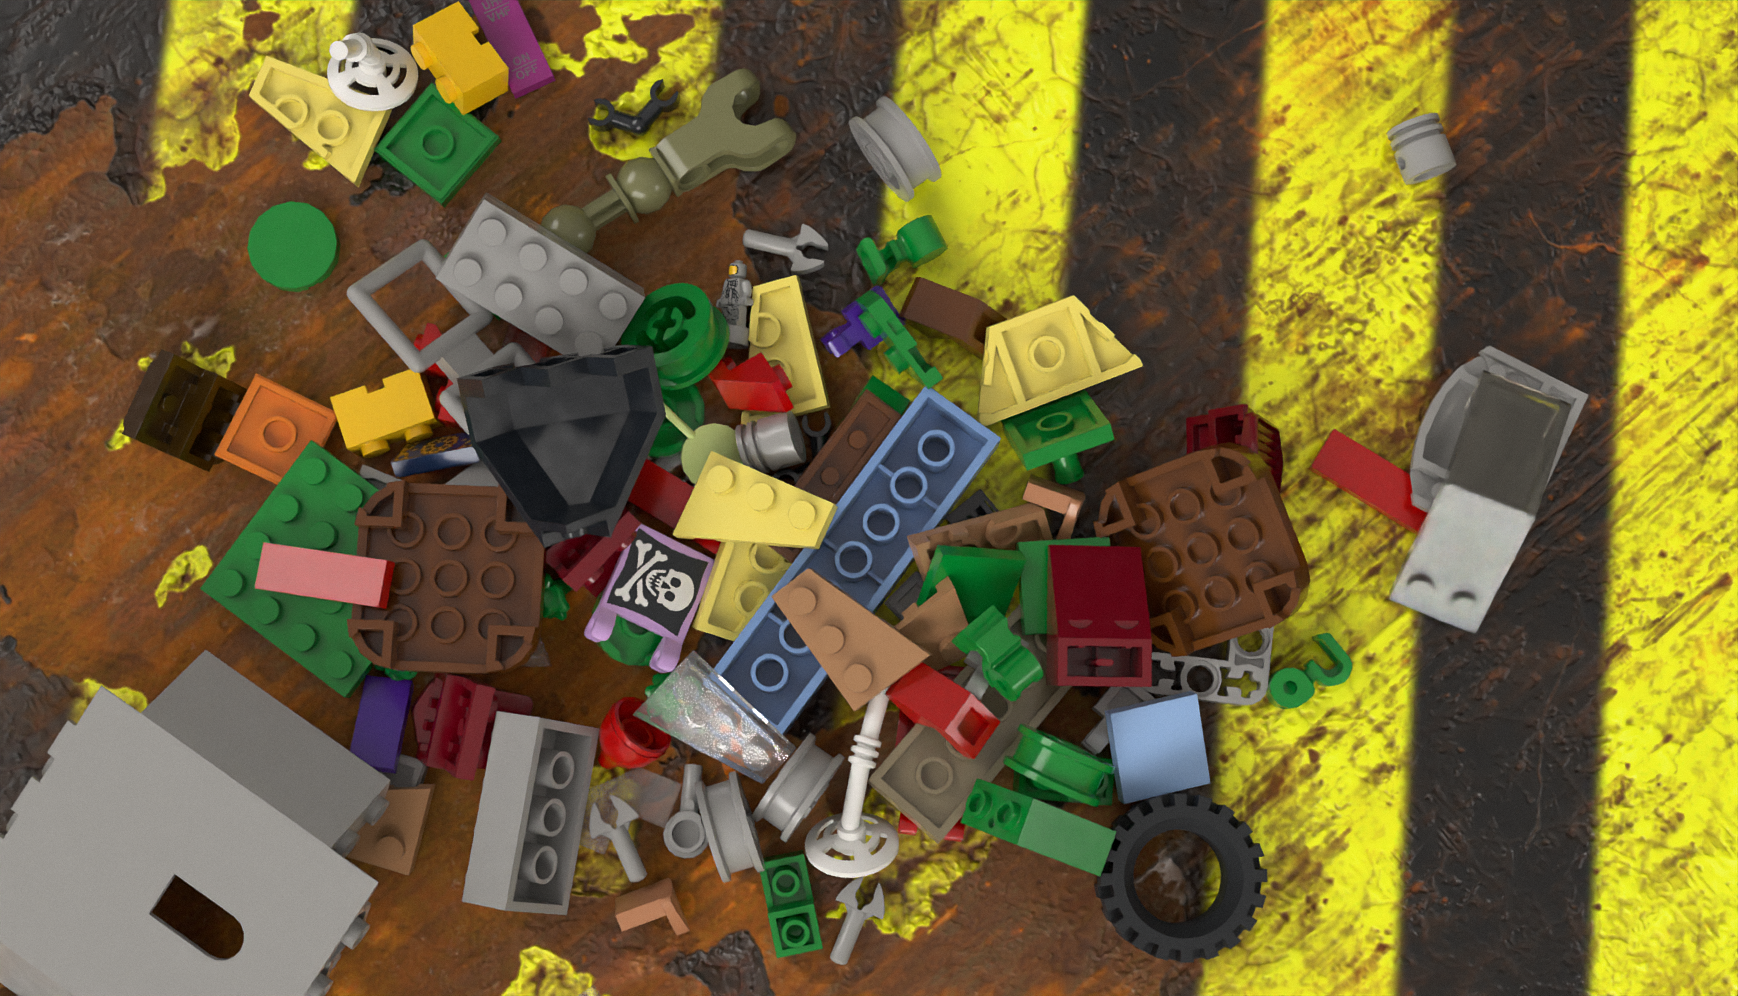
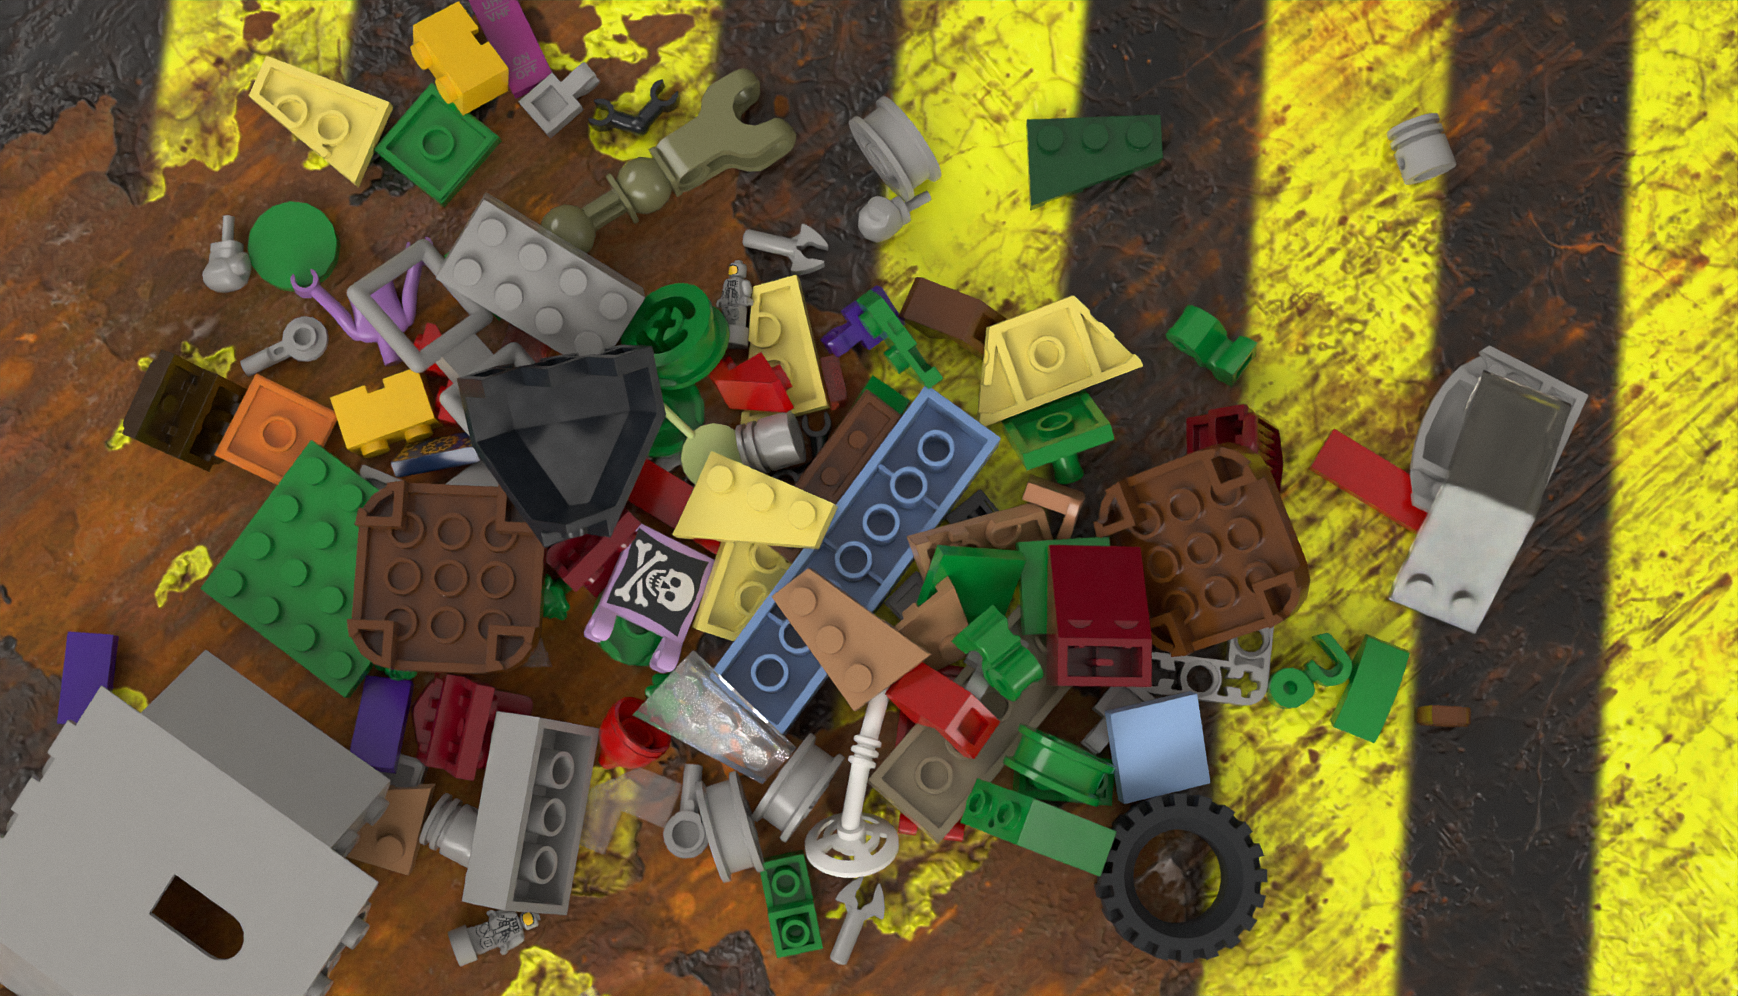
(87, 666): none -> dark purple tile
(228, 264): none -> light grey piece
(302, 339): none -> light grey plate
(325, 575): tile -> none
(371, 72): white dish -> none
(386, 298): none -> medium lavender piece
(450, 829): none -> light grey piece
(501, 931): none -> light grey piece
(554, 102): none -> light grey plate
(620, 836): light grey bar -> none
(650, 904): nougat tile -> none
(834, 382): none -> clear red tile
(885, 217): none -> light grey piece
(915, 243): green leg -> none
(1085, 151): none -> dark green wing
(1206, 340): none -> green leg
(1371, 688): none -> green slope
(1444, 716): none -> reddish brown tile

